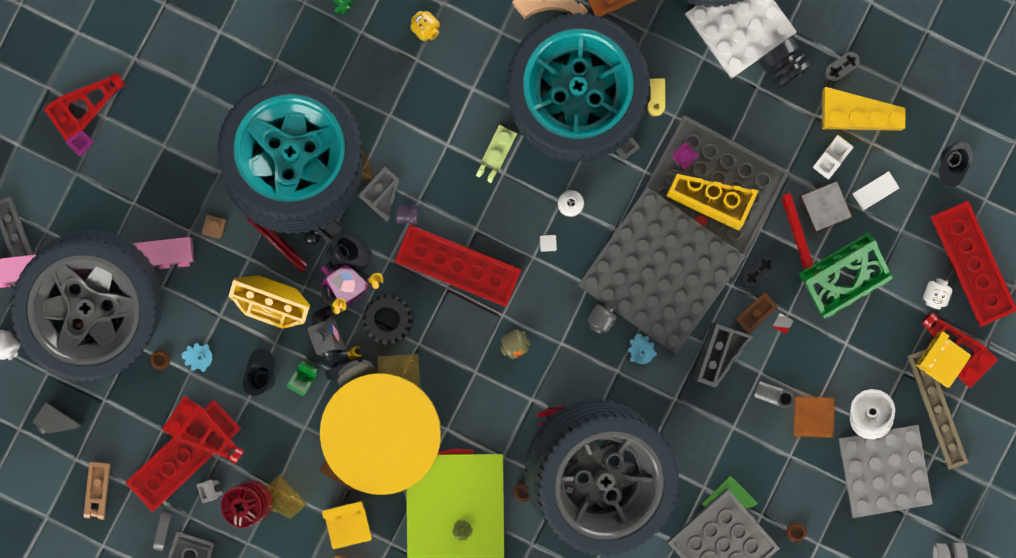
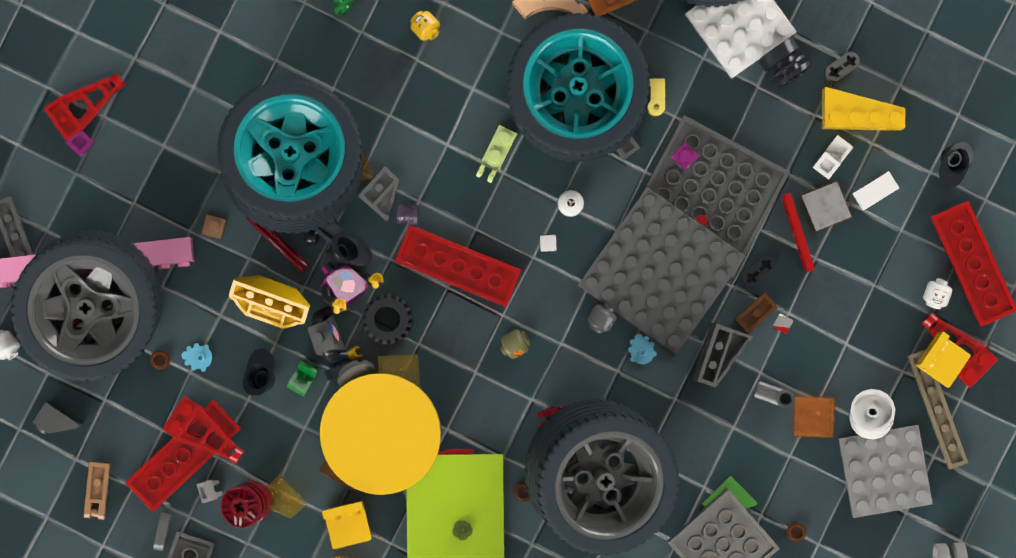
(716, 200): yellow wedge -> none
(863, 283): green fence -> none

